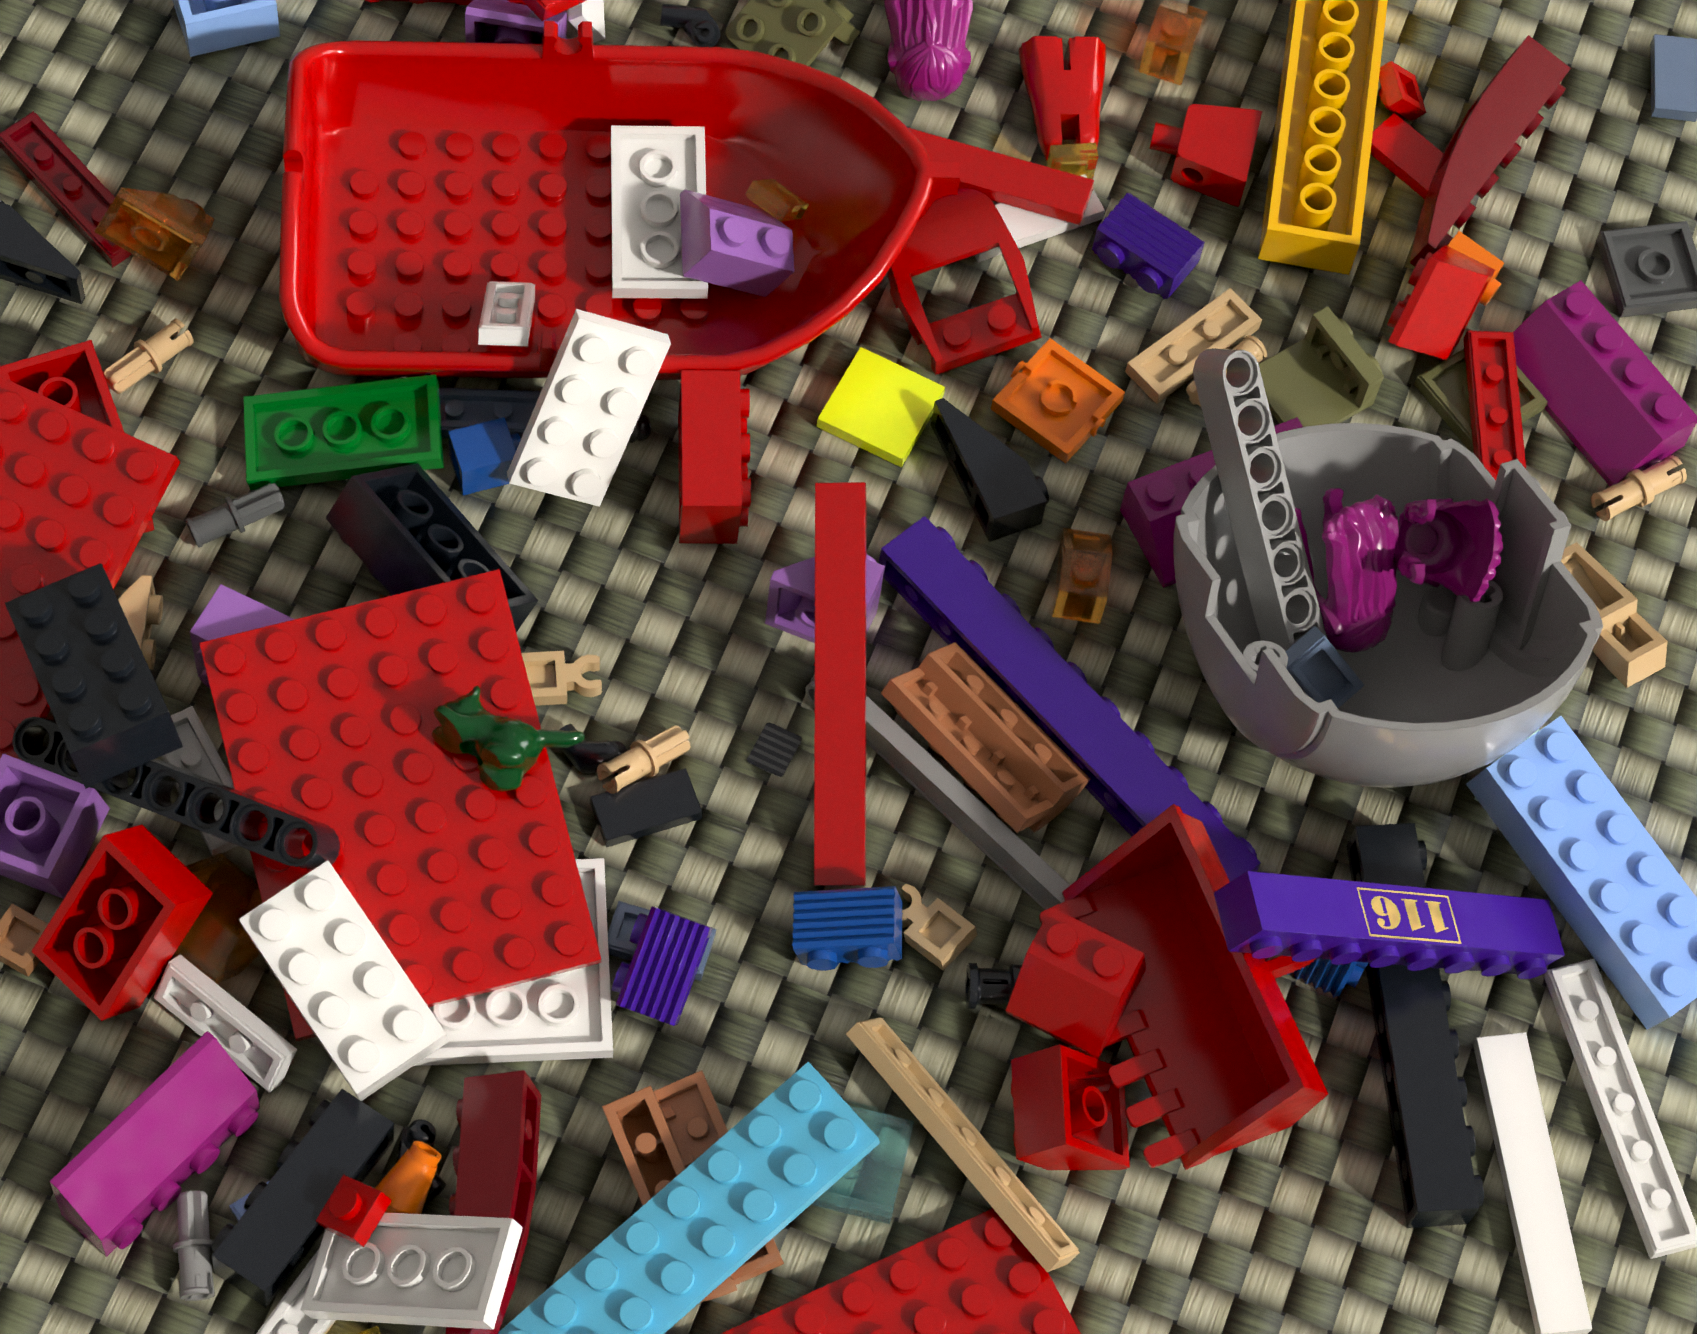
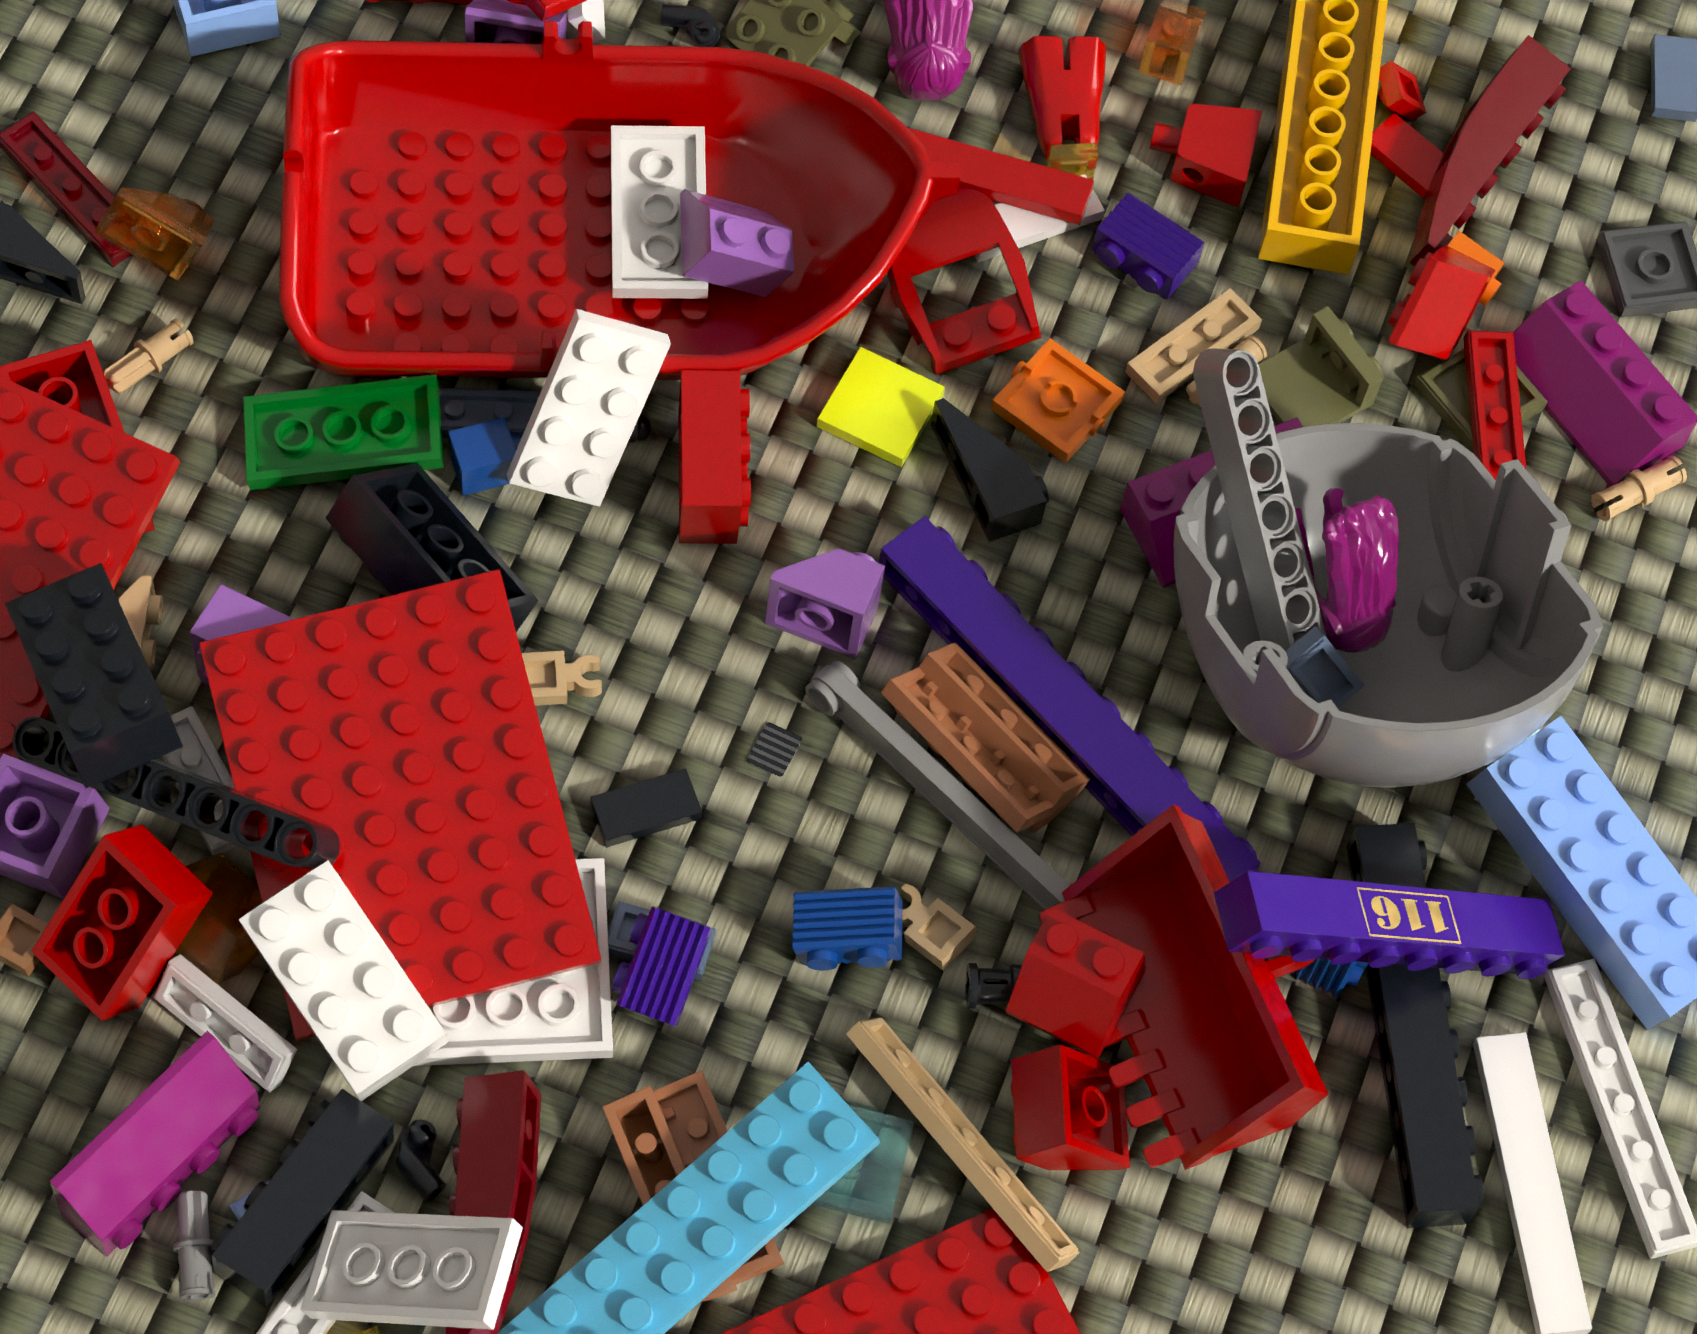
(235, 514): dark grey axle -> none
(353, 1210): red plate -> none
(410, 1179): orange cone -> none
(501, 744): dark green animal -> none
(507, 314): white tile -> none
(589, 755): black arm -> none
(644, 758): tan axle -> none
(776, 199): clear yellow tile -> none
(840, 685): red tile -> none
(1082, 576): clear orange slope -> none
(1450, 544): magenta hair -> none
(1627, 641): tan slope -> none

